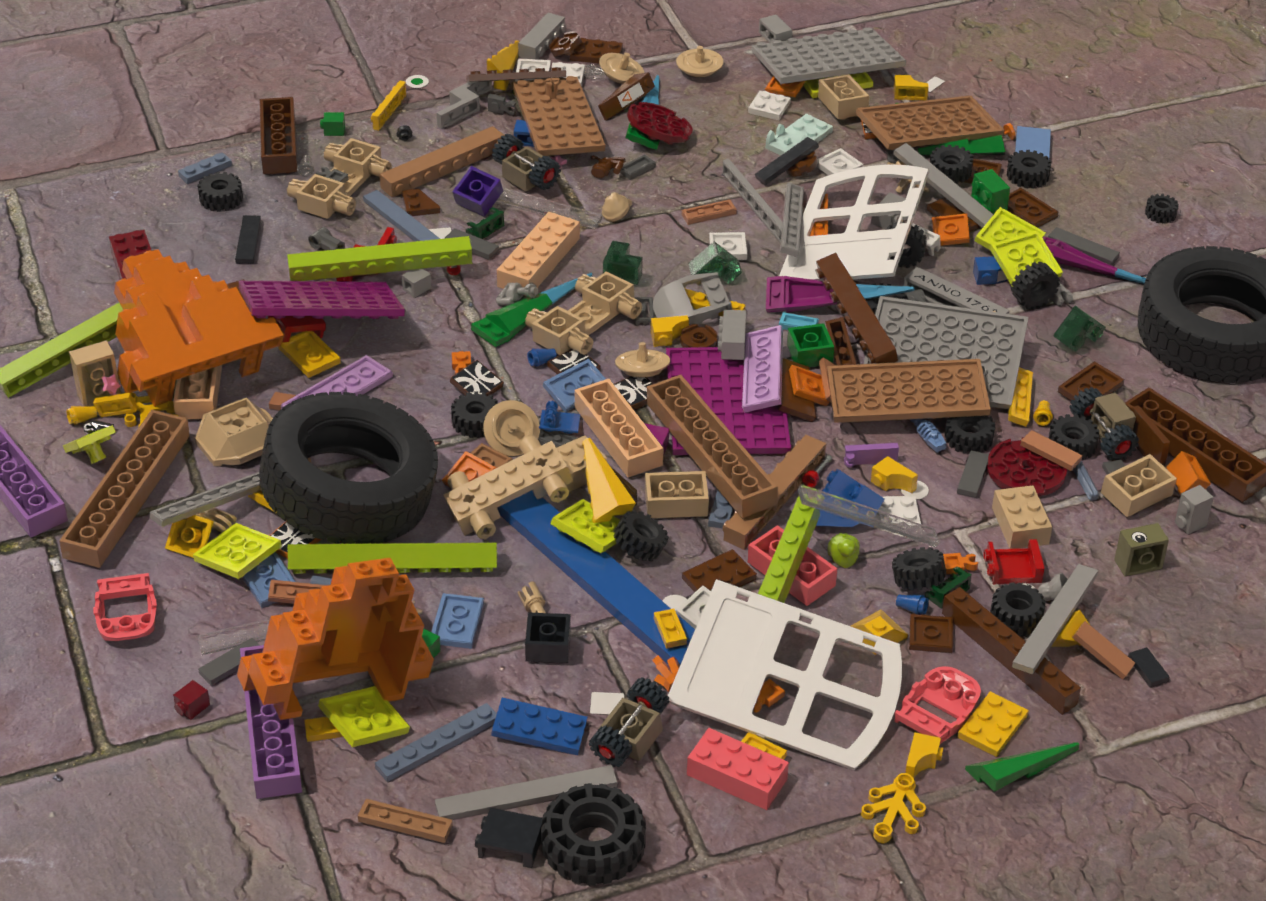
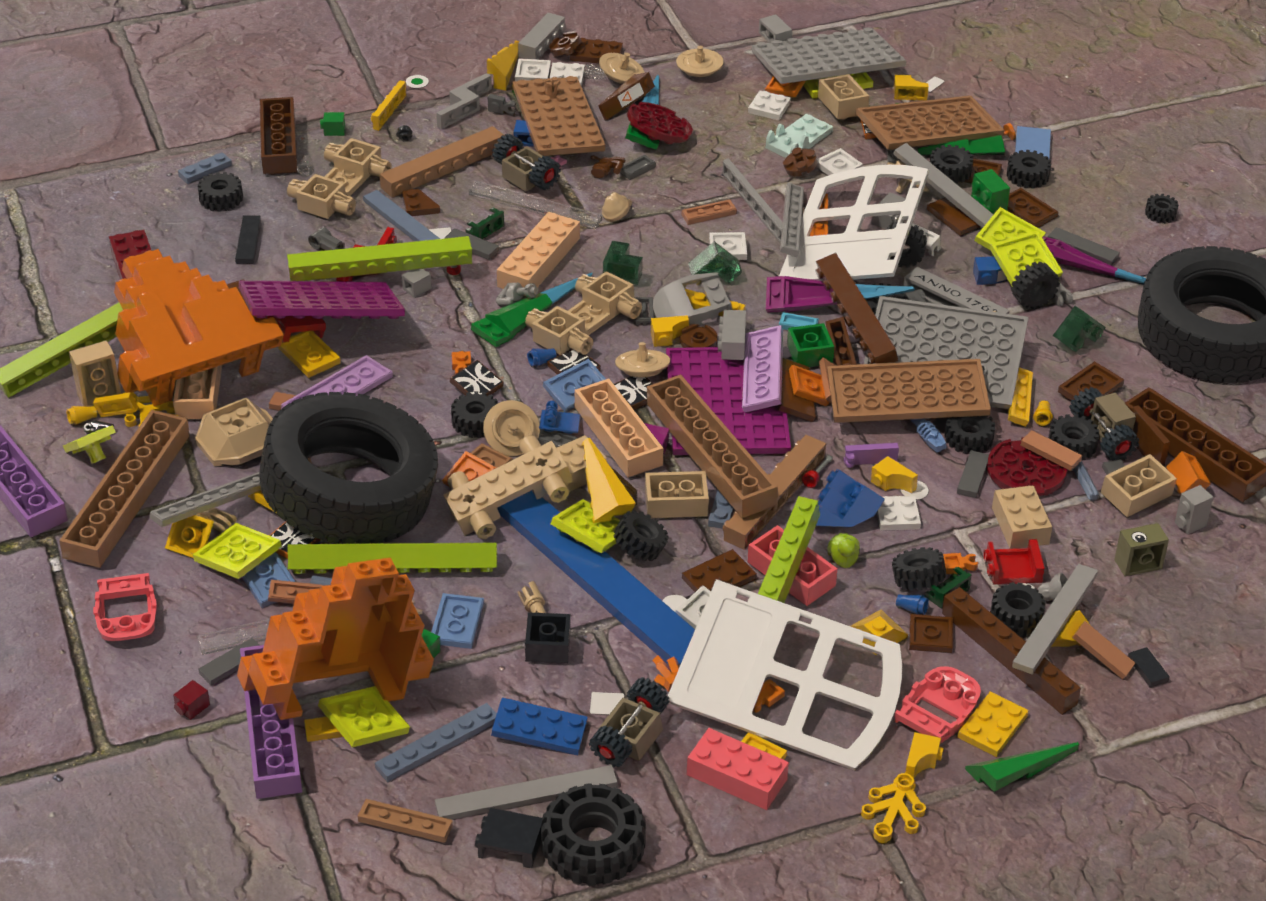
(110, 384): bright pink piece -> none
(334, 174): dark grey plate -> none
(477, 191): dark purple brick -> none
(523, 74): reddish brown plate -> none
(670, 628): yellow plate -> none
(786, 160): black tile -> none
(868, 516): clear tile -> none
(952, 229): orange tile -> none

